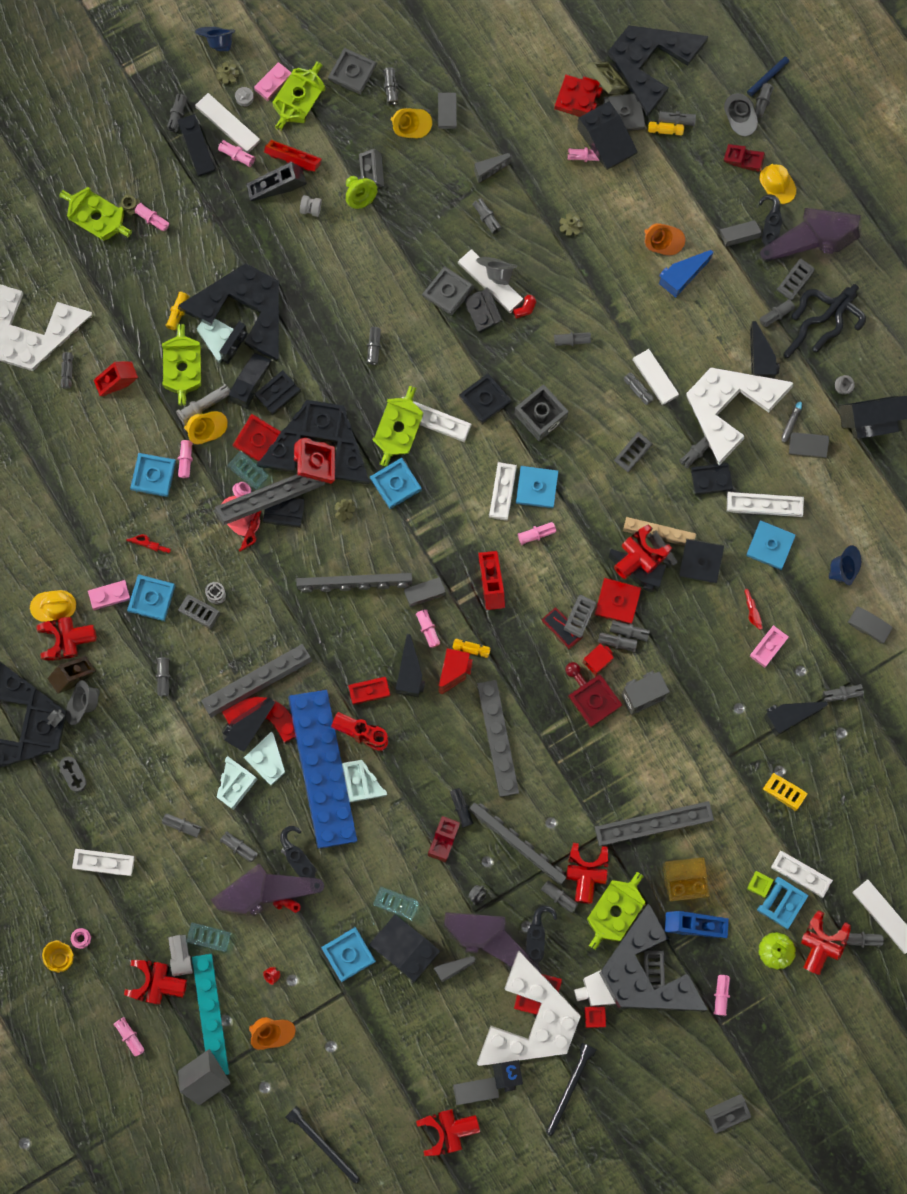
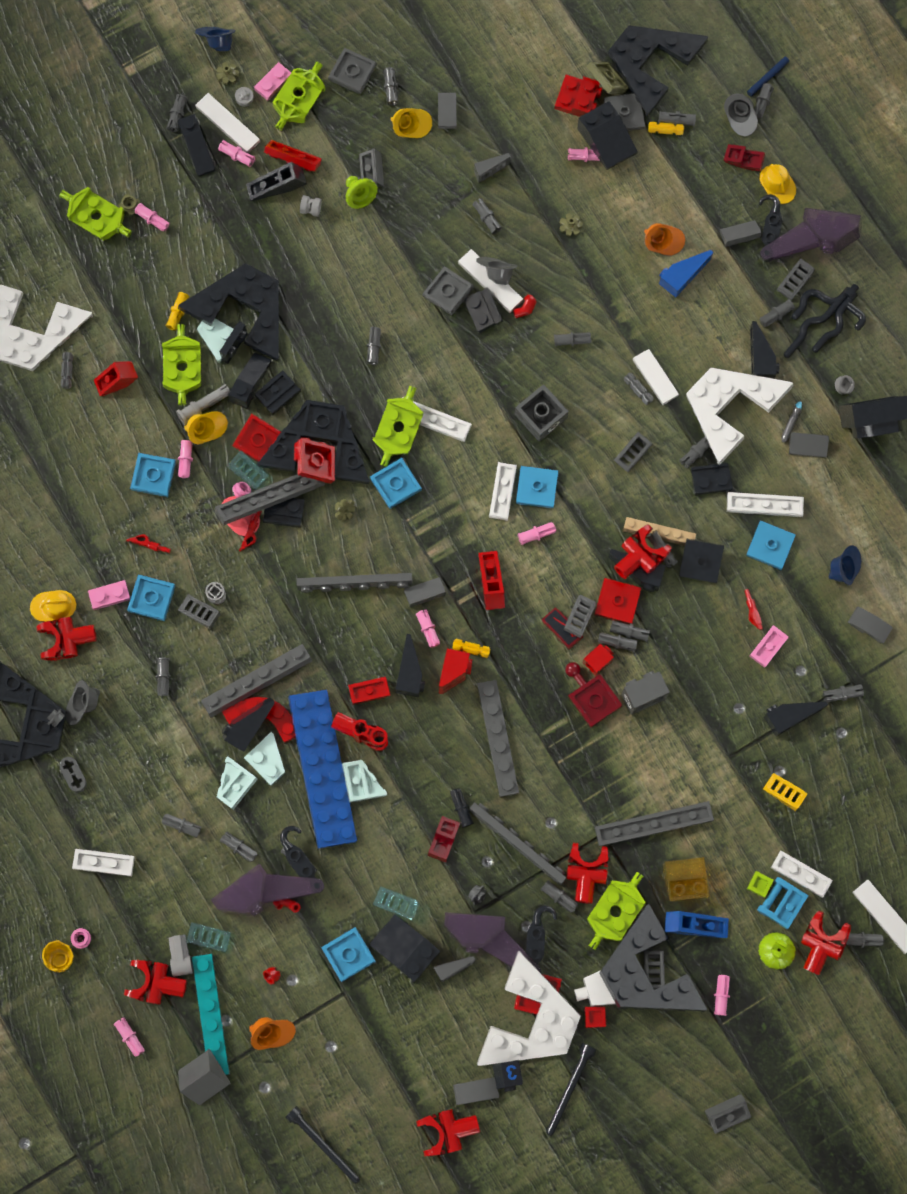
(70, 673): dark brown slope -> none
(485, 398): black plate -> none

